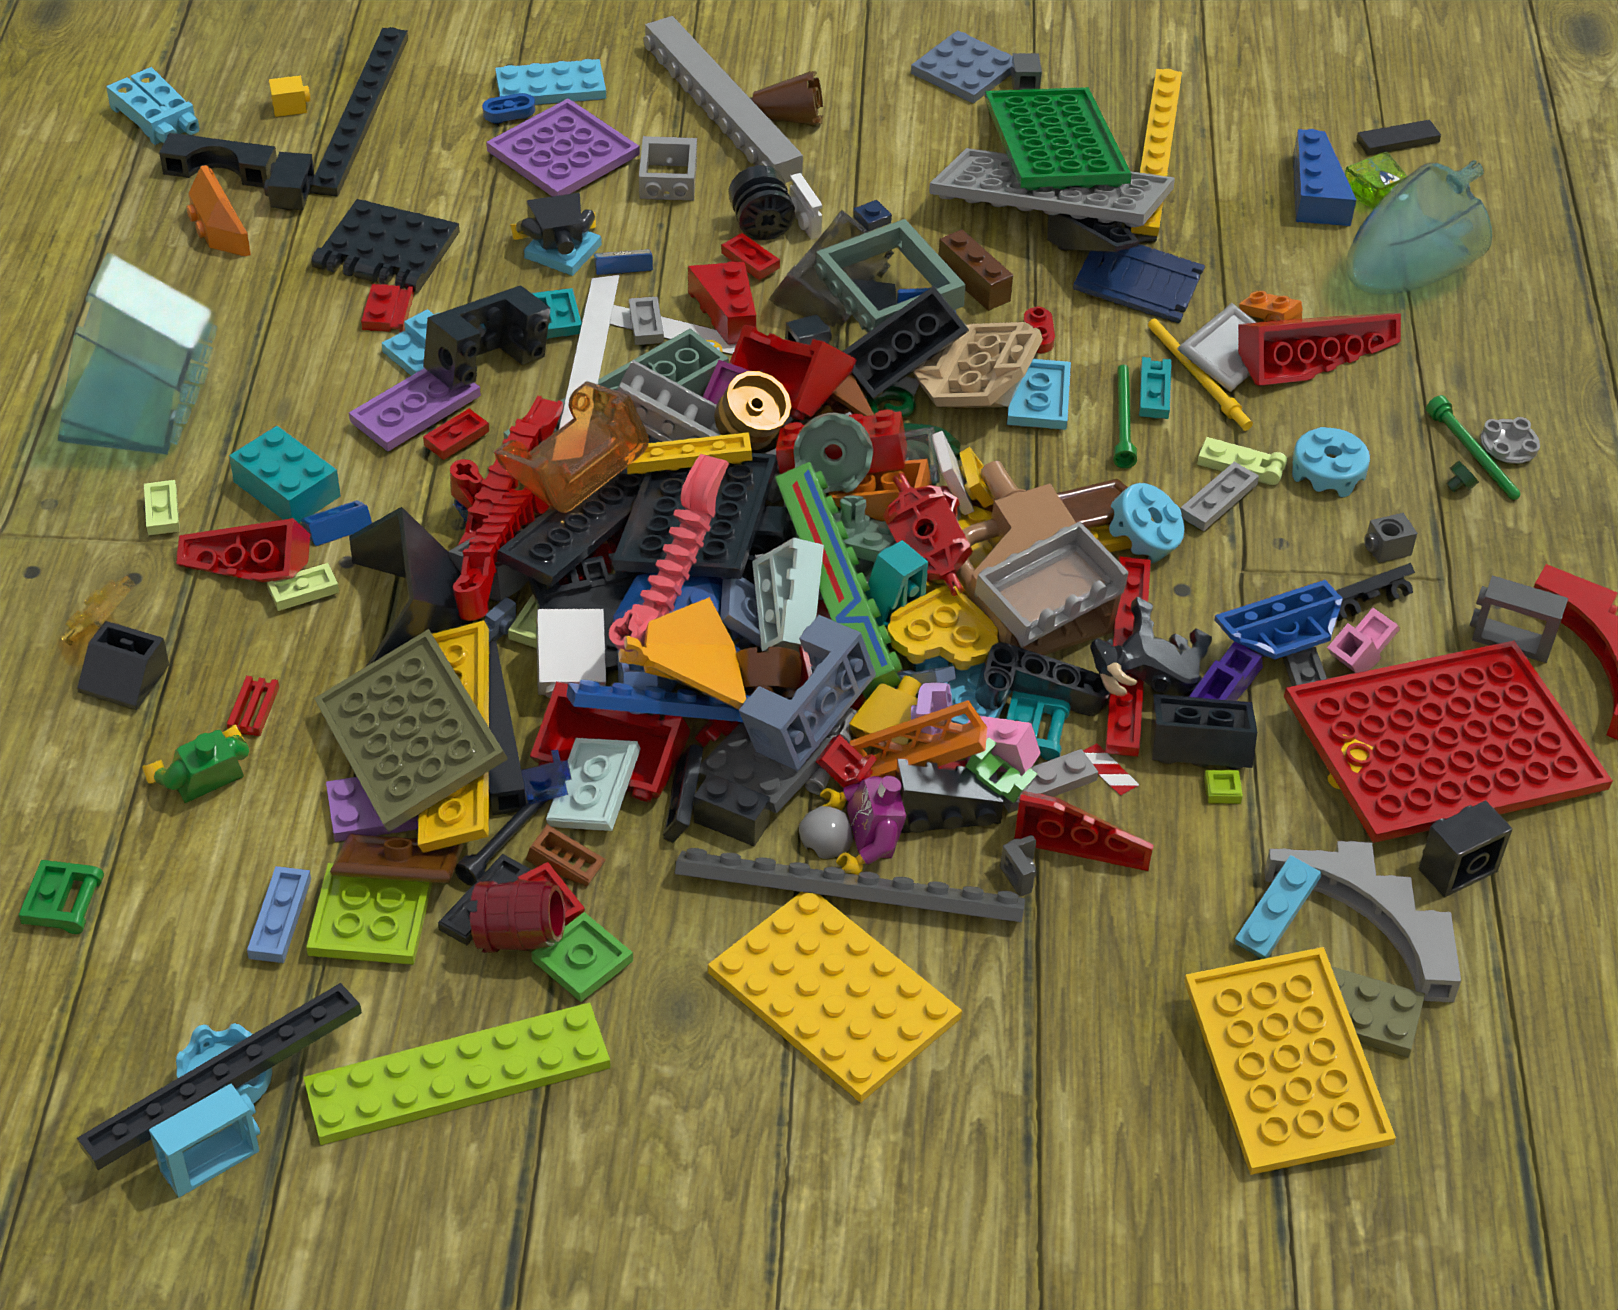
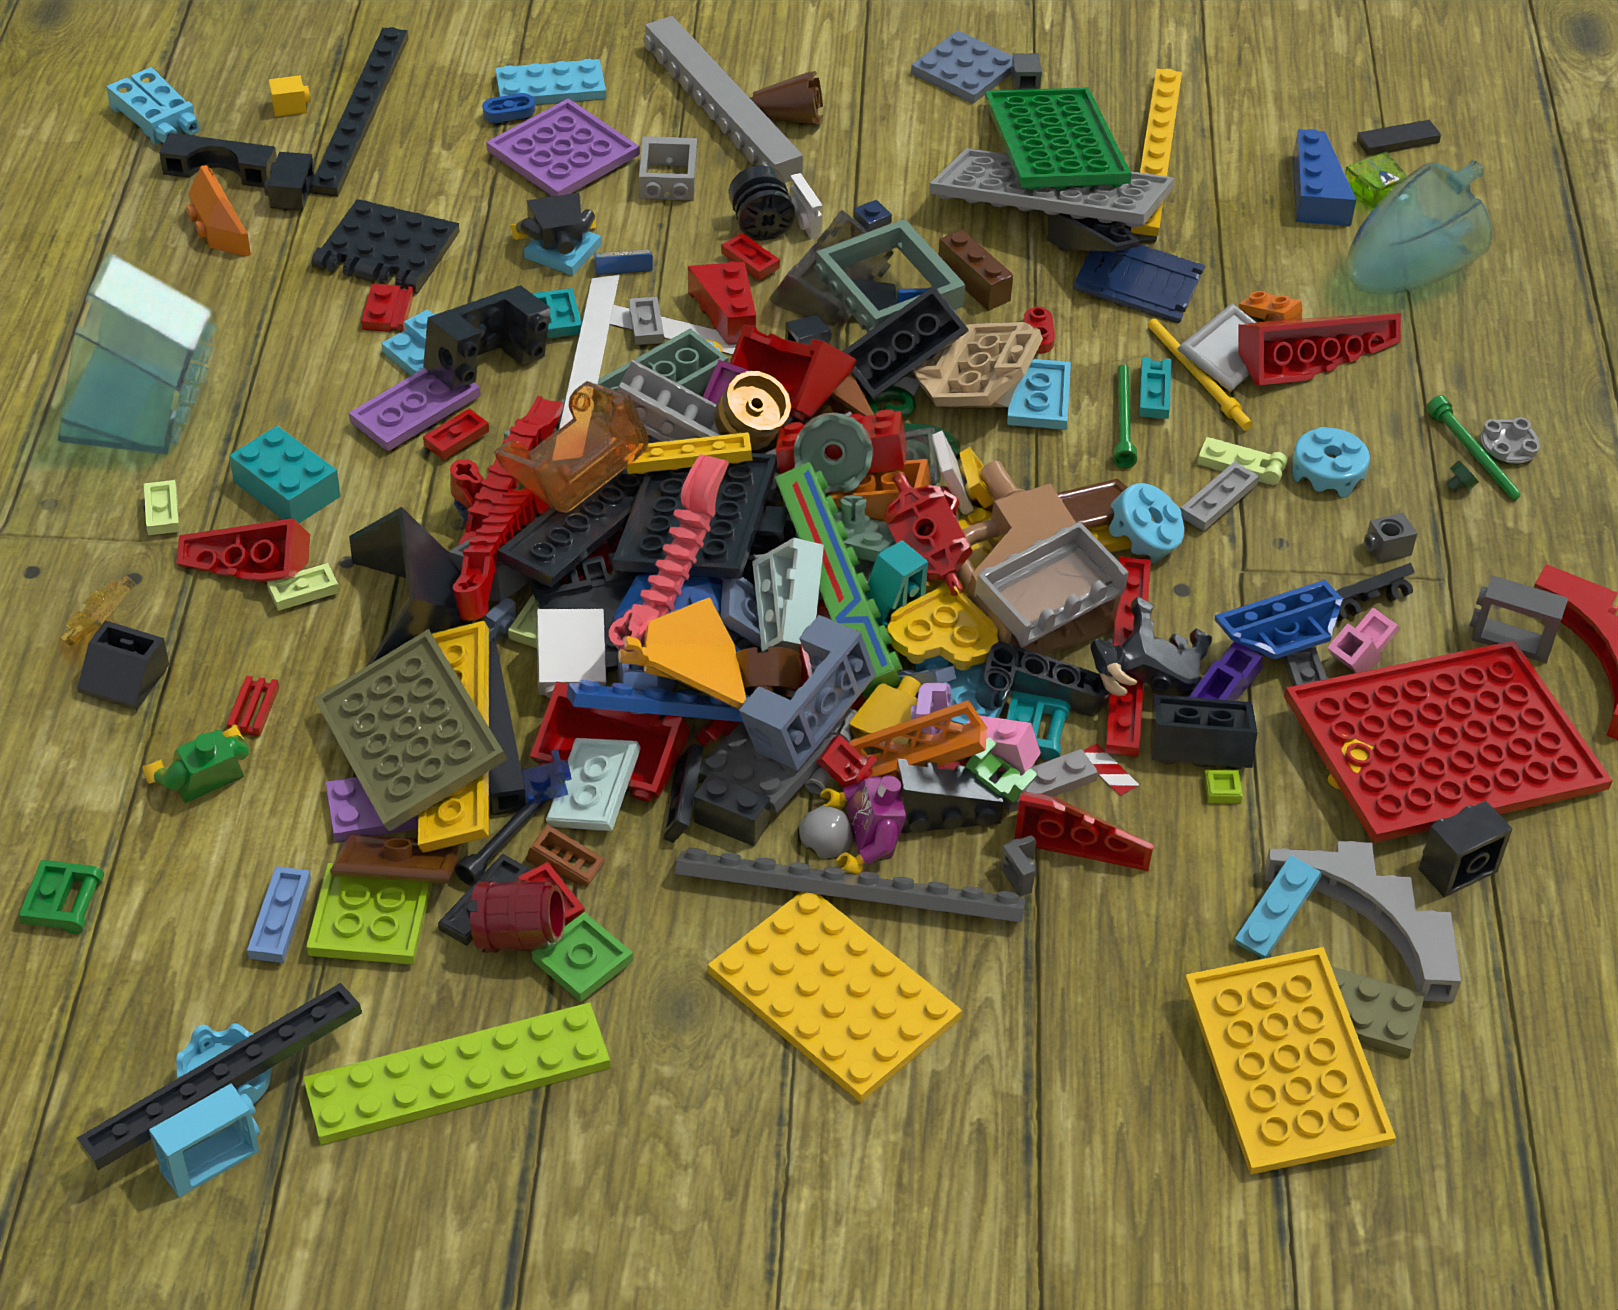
(337, 522): blue slope -> none

